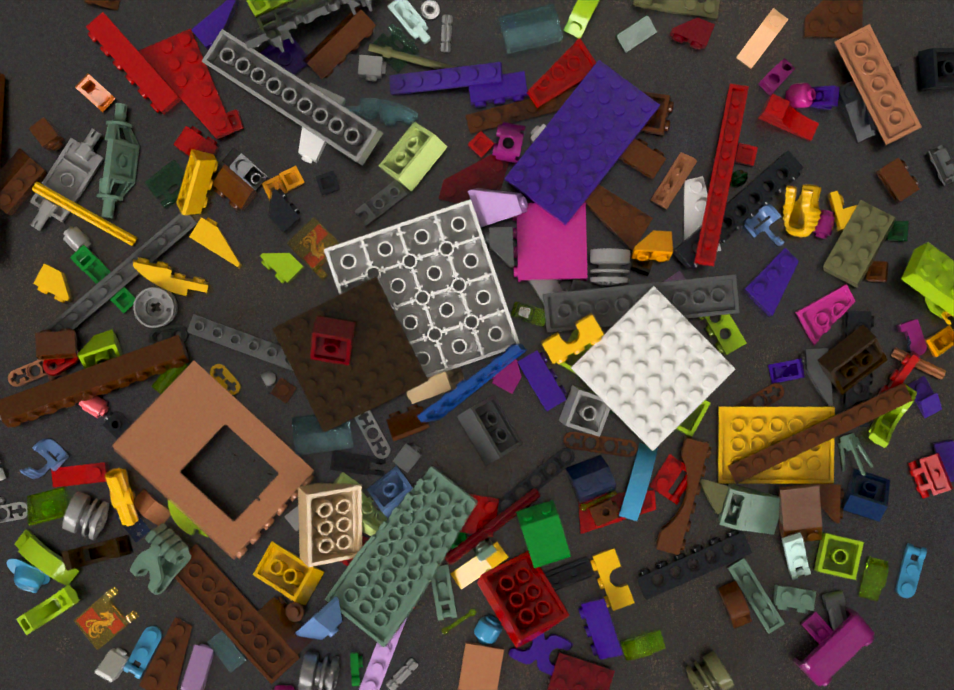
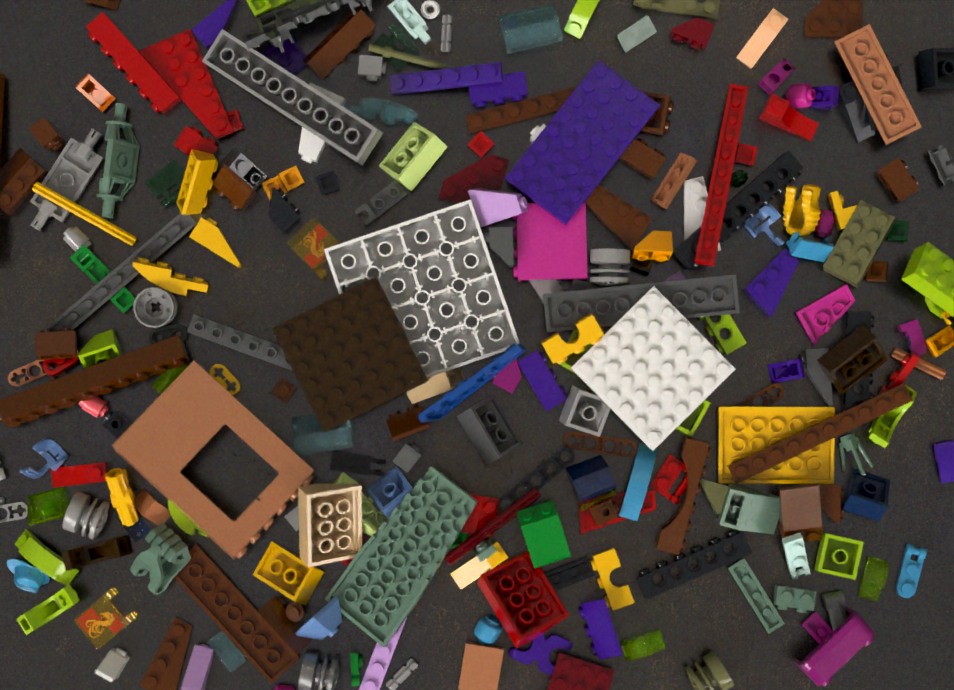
(55, 282): yellow slope -> none
(144, 651): dark azure plate -> none
(269, 378): light grey hinge -> none
(284, 264): lime slope -> none
(332, 340): dark red slope -> none
(383, 443): light grey beam -> none
(443, 593): sand green plate -> none
(472, 612): clear neon green hinge -> none
(509, 153): magenta brick -> none
(528, 314): clear neon green leg -> none
(563, 74): red wing -> none
(735, 604): reddish brown brick -> none
(809, 249): none -> dark azure hinge
(926, 399): dark purple slope -> none
(935, 473): red plate -> none

